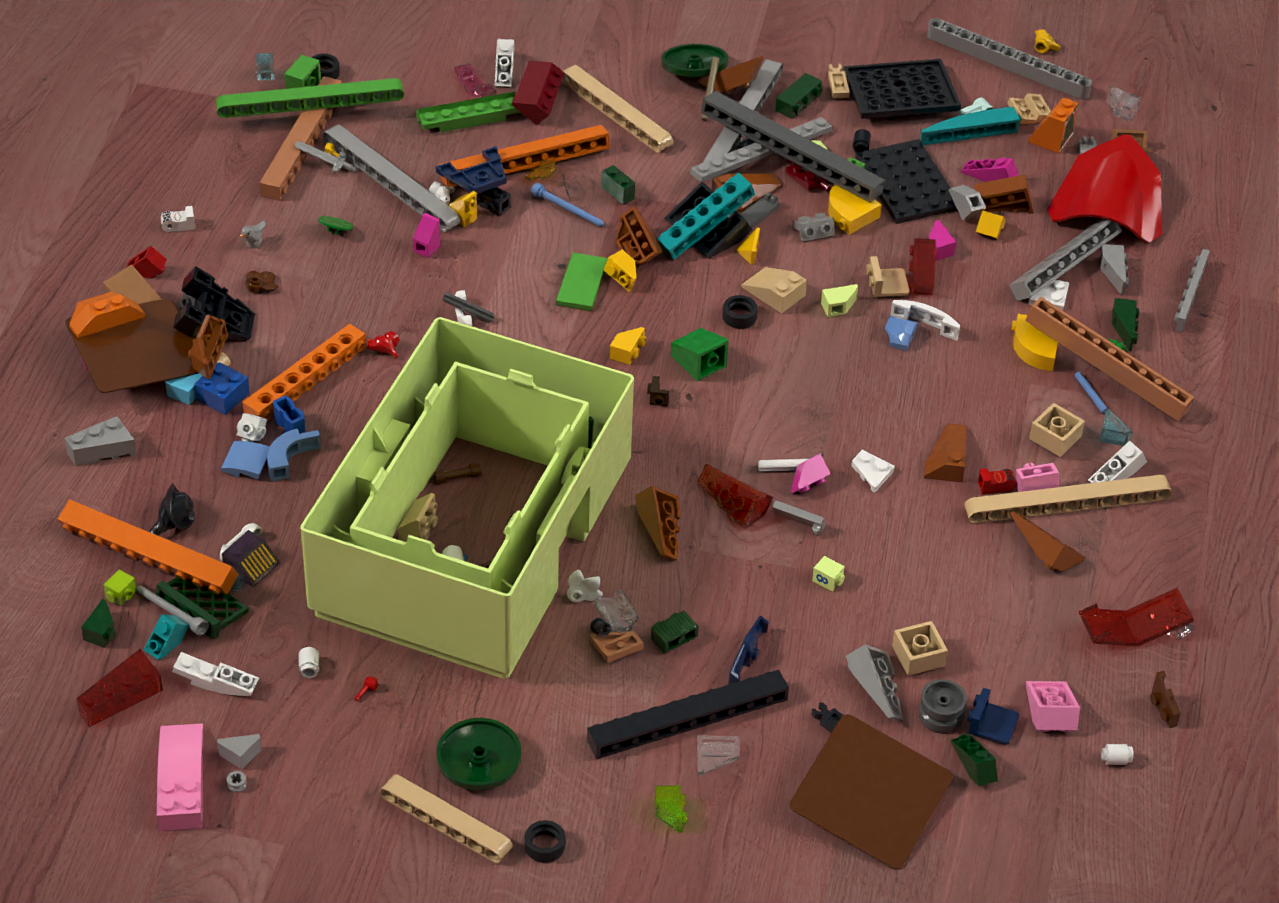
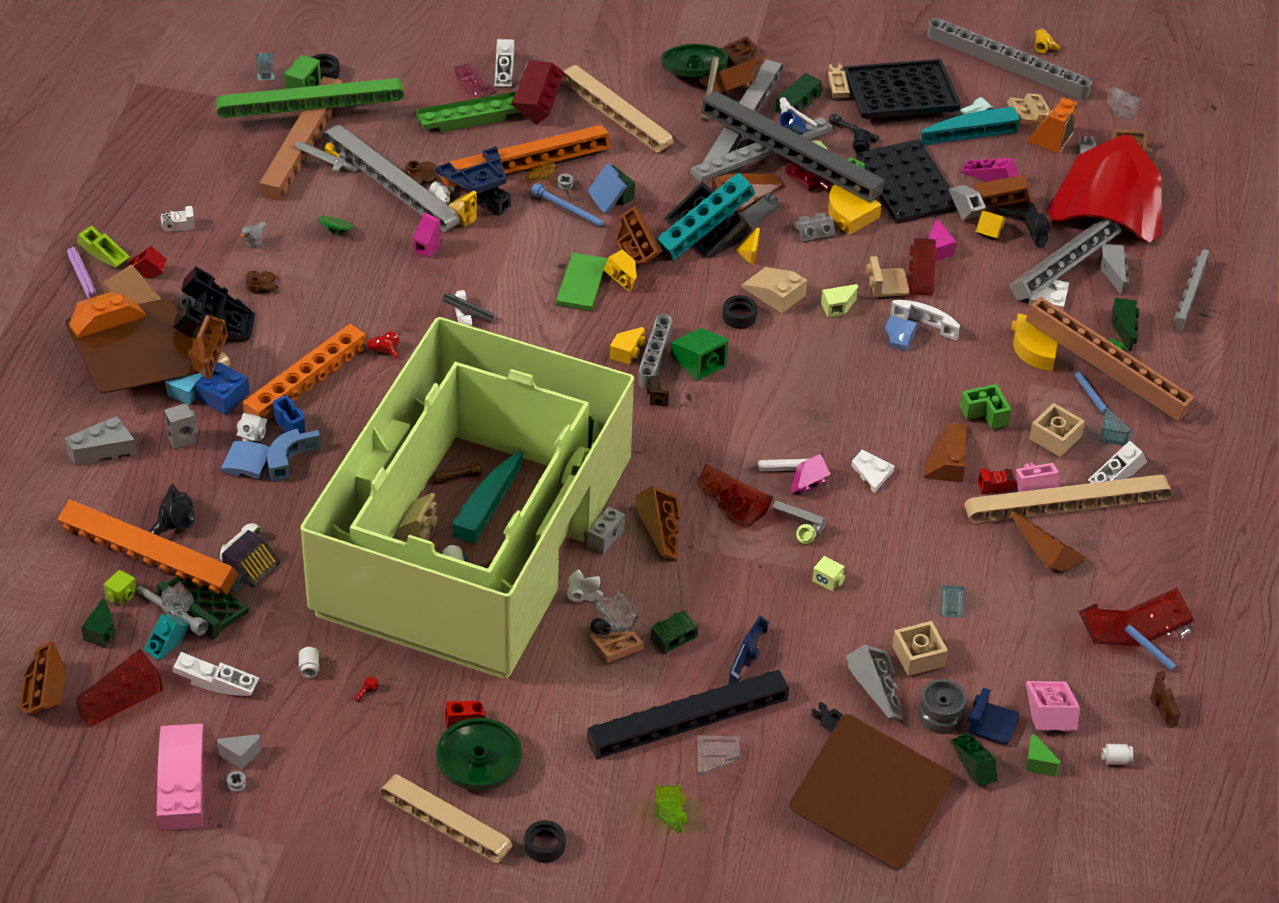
(43, 680): none -> dark orange wedge
(81, 272): none -> lavender axle
(102, 247): none -> lime slope
(176, 600): none -> clear brick
(181, 425): none -> light grey brick
(421, 171): none -> reddish brown plate
(461, 710): none -> red leg
(485, 500): none -> teal slope
(565, 181): none -> light grey bush
(605, 530): none -> light grey brick
(607, 188): none -> medium blue slope
(655, 350): none -> light grey beam
(740, 51): none -> reddish brown wing
(785, 106): none -> white plant
(792, 122): none -> blue arm
(806, 533): none -> yellowish green plate
(835, 120): none -> pearl dark grey piece
(951, 600): none -> clear light blue slope
(986, 402): none -> bright green brick
(1036, 223): none -> black hat
(1041, 759): none -> bright green slope
(1150, 647): none -> medium blue bar

